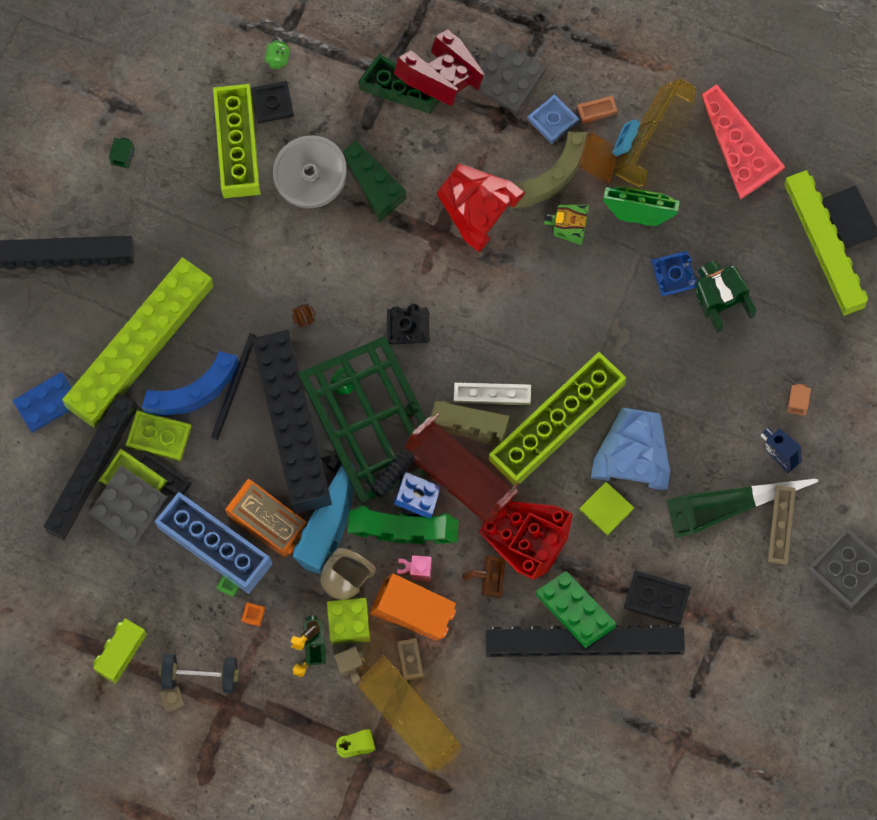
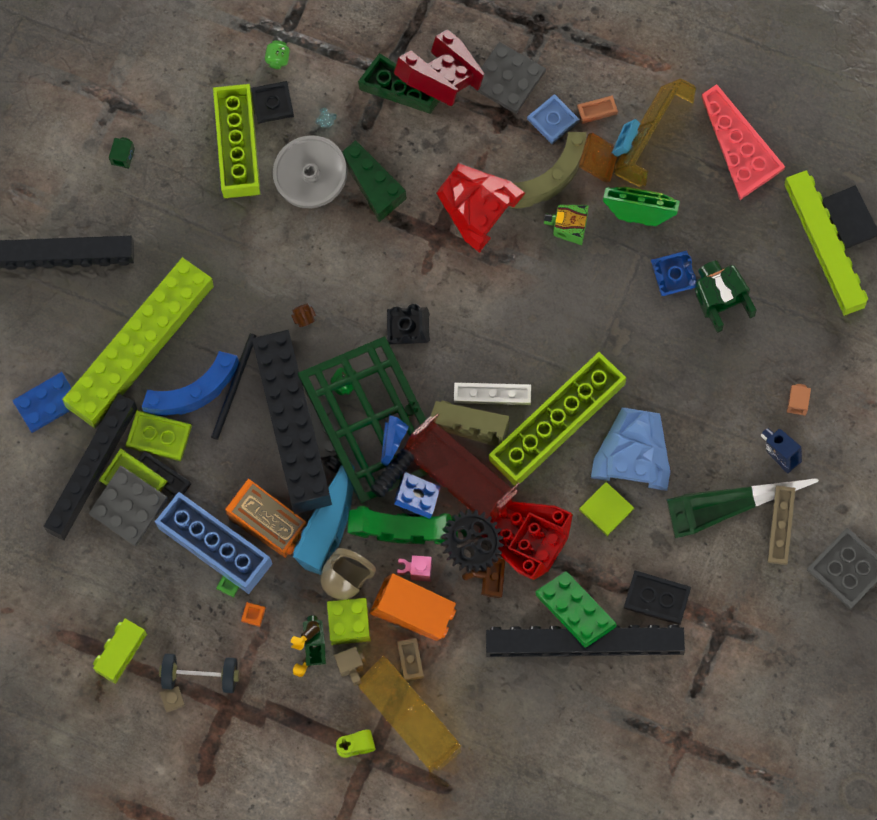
(325, 119): none -> clear light blue plant
(393, 435): none -> blue slope
(479, 557): none -> black gear

